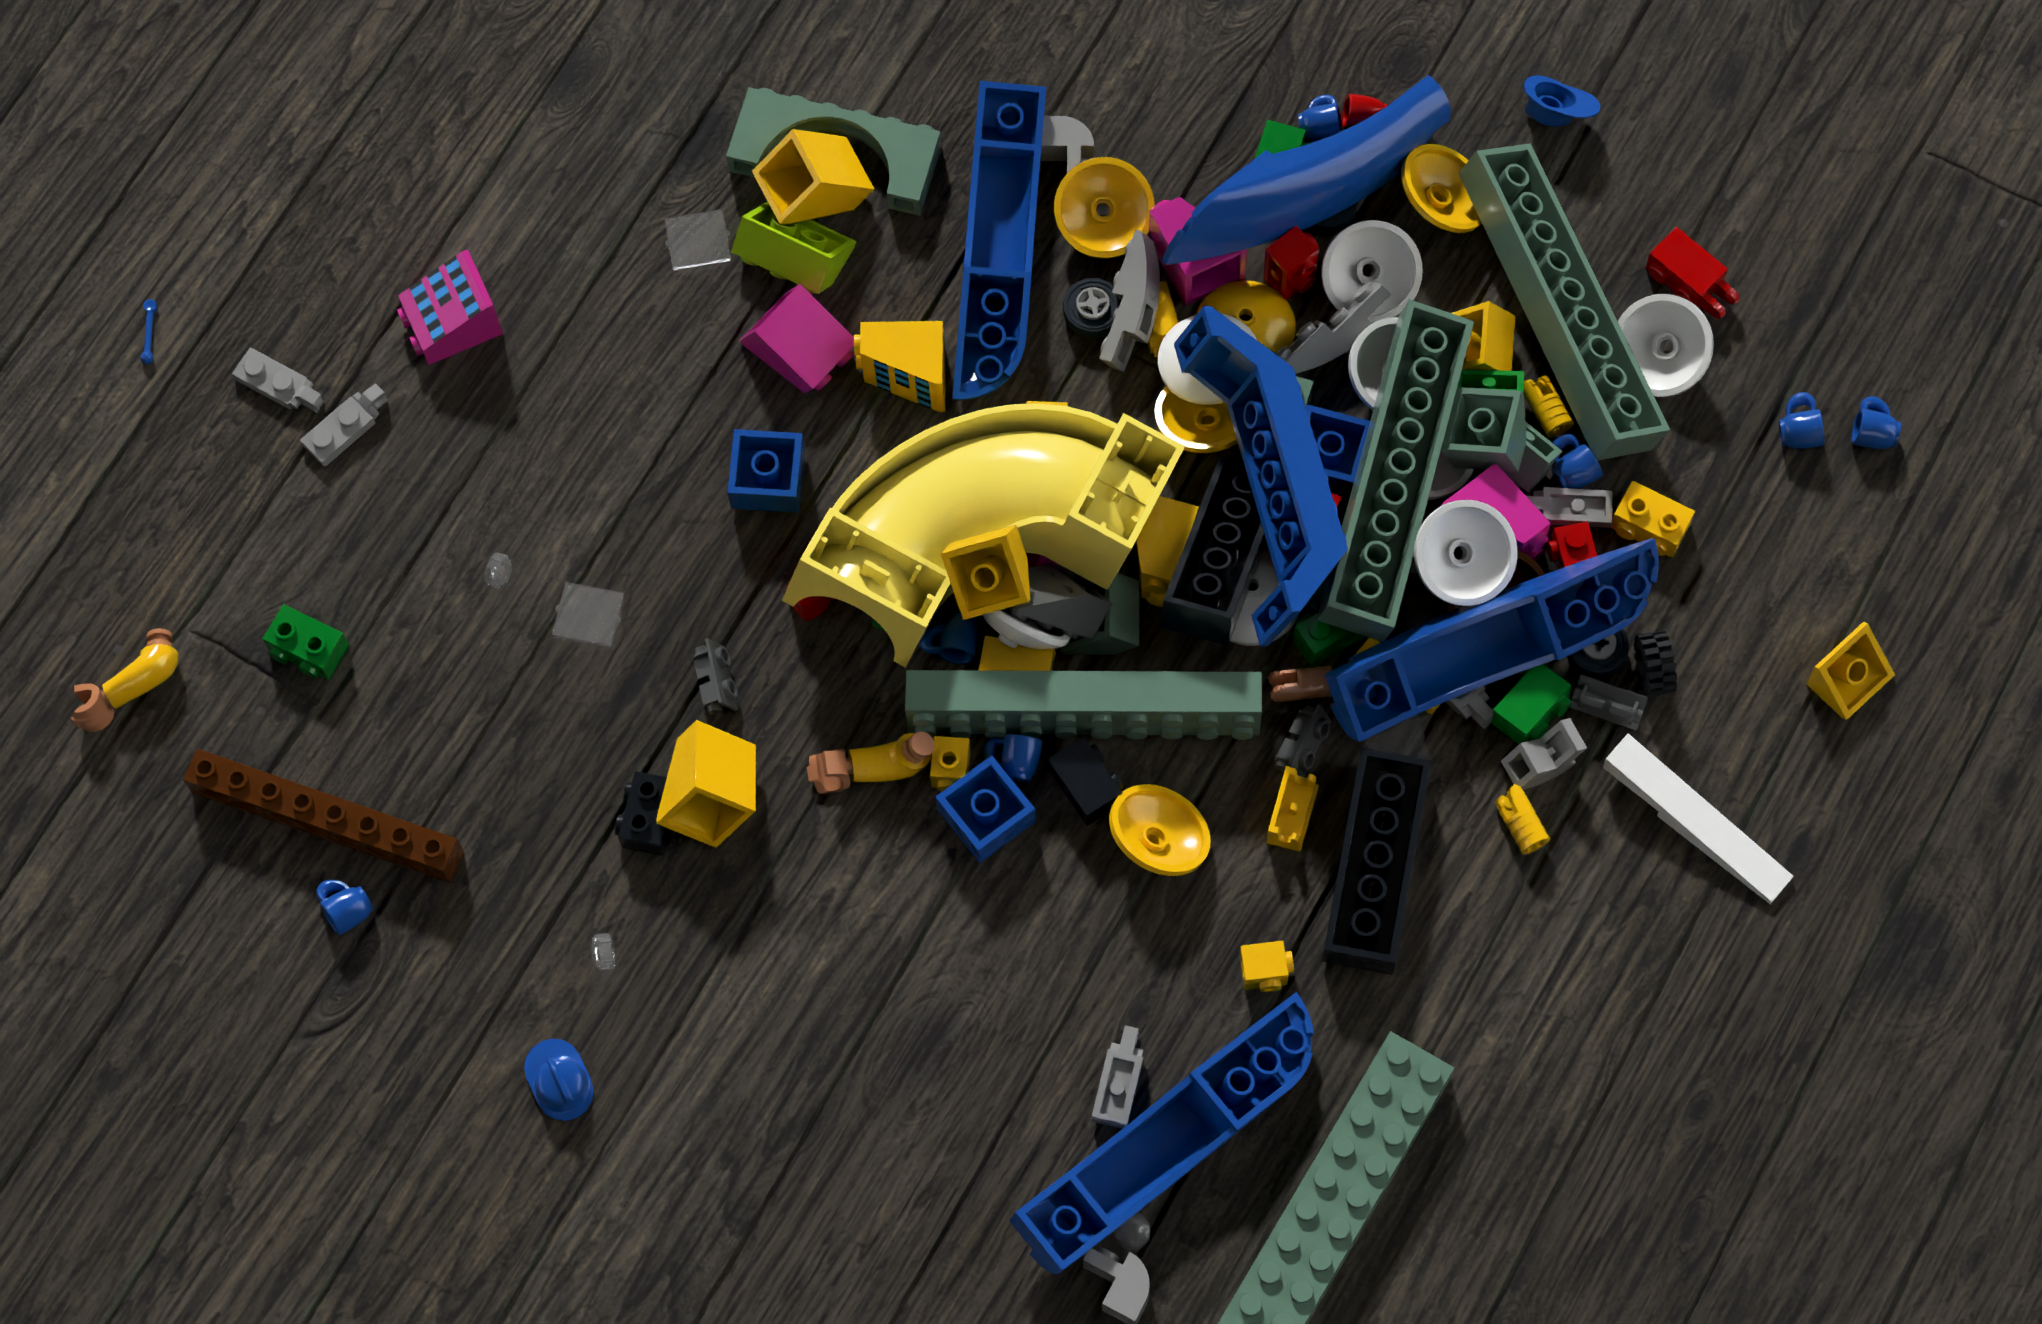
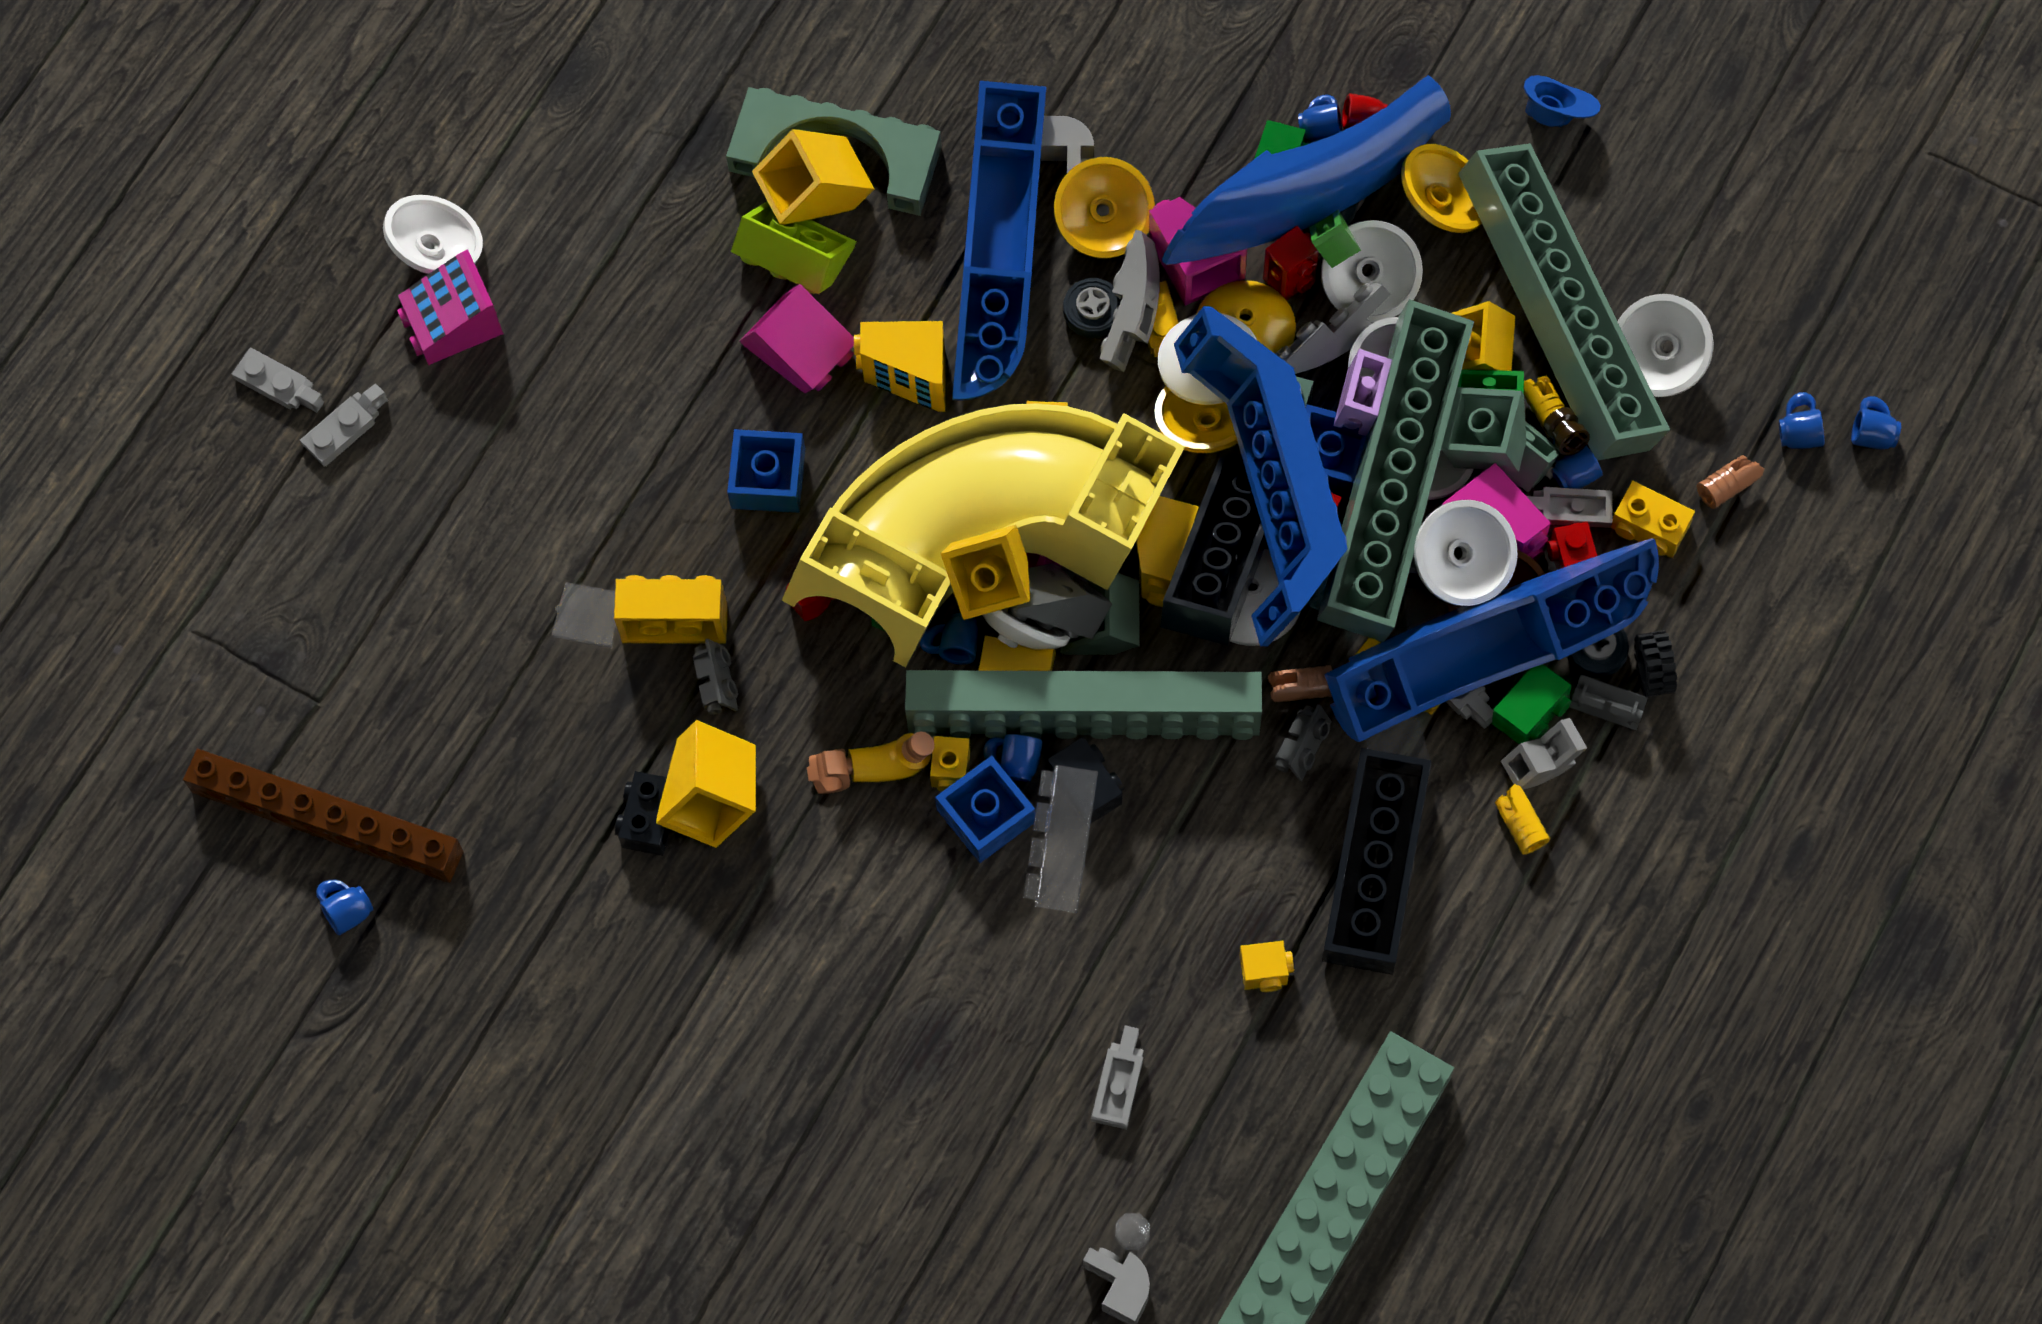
(149, 670): piece -> none
(150, 308): blue hinge -> none
(305, 642): green brick -> none
(430, 231): none -> white dish
(498, 570): clear tile -> none
(558, 1079): blue piece -> none
(603, 951): clear tile -> none
(670, 609): none -> yellow brick
(697, 239): clear piece -> none
(1066, 838): none -> clear windscreen
(1159, 830): yellow dish -> none
(1168, 1138): blue slope -> none
(1292, 810): yellow hinge -> none
(1321, 640): green brick -> none
(1334, 239): none -> bright green slope
(1362, 395): none -> lavender brick
(1566, 431): none -> dark brown wheel
(1691, 273): red hinge -> none
(1696, 818): white slope -> none
(1729, 481): none -> nougat hinge
(1851, 672): yellow slope -> none

